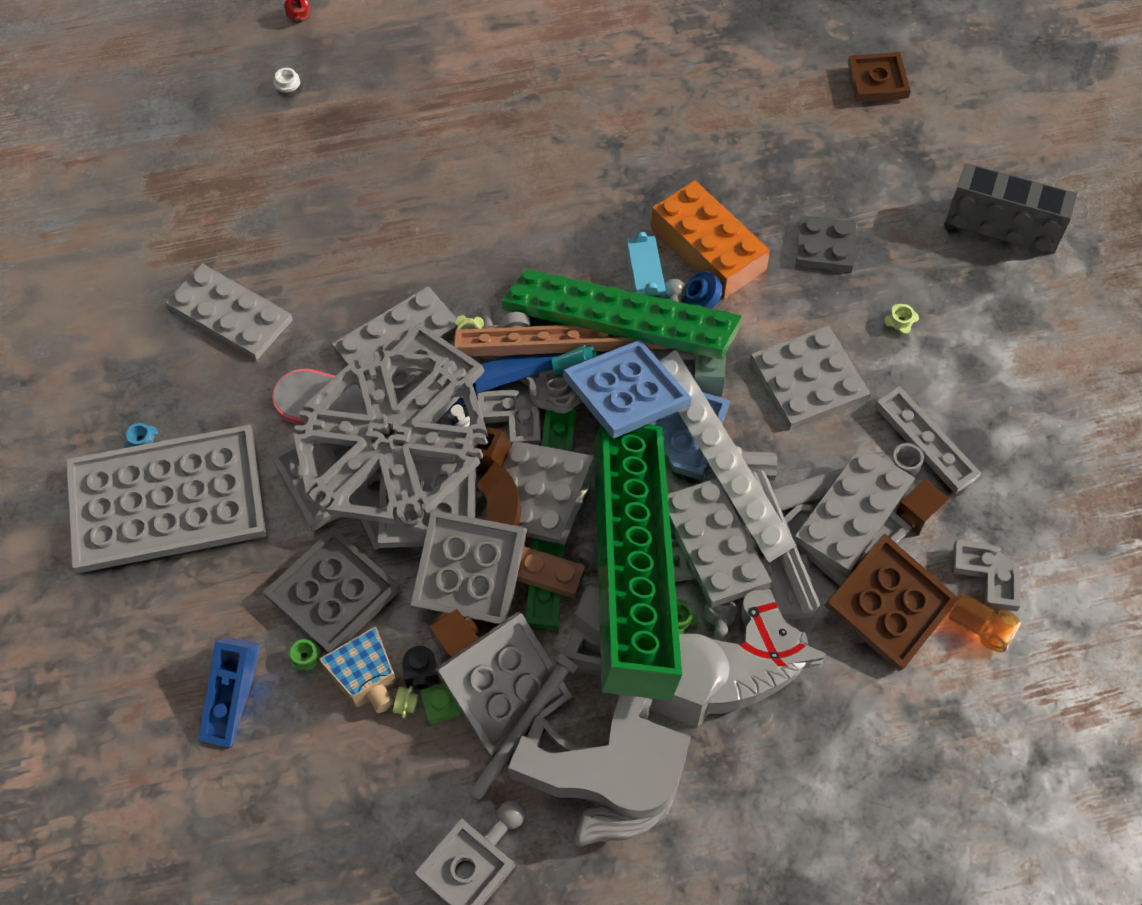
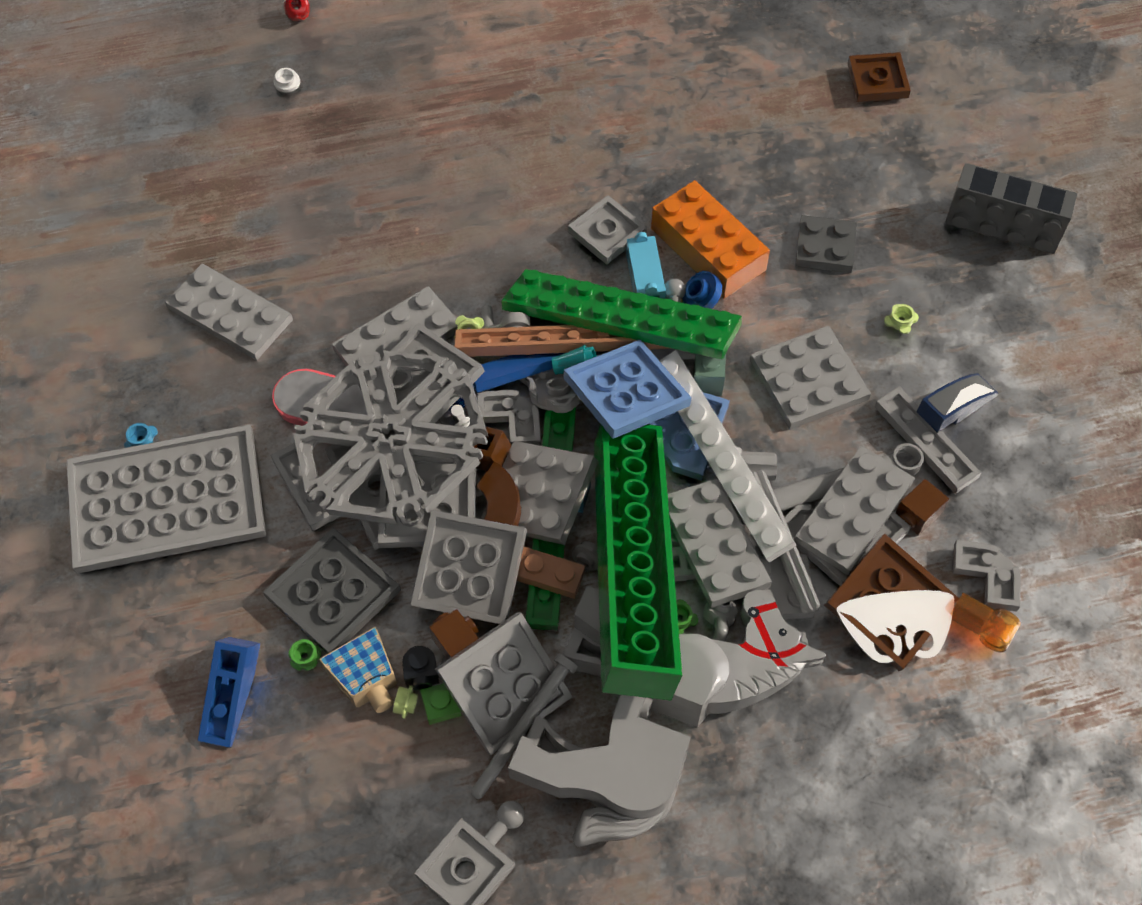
(606, 229): none -> light grey plate
(913, 609): none -> white piece
(955, 401): none -> slope

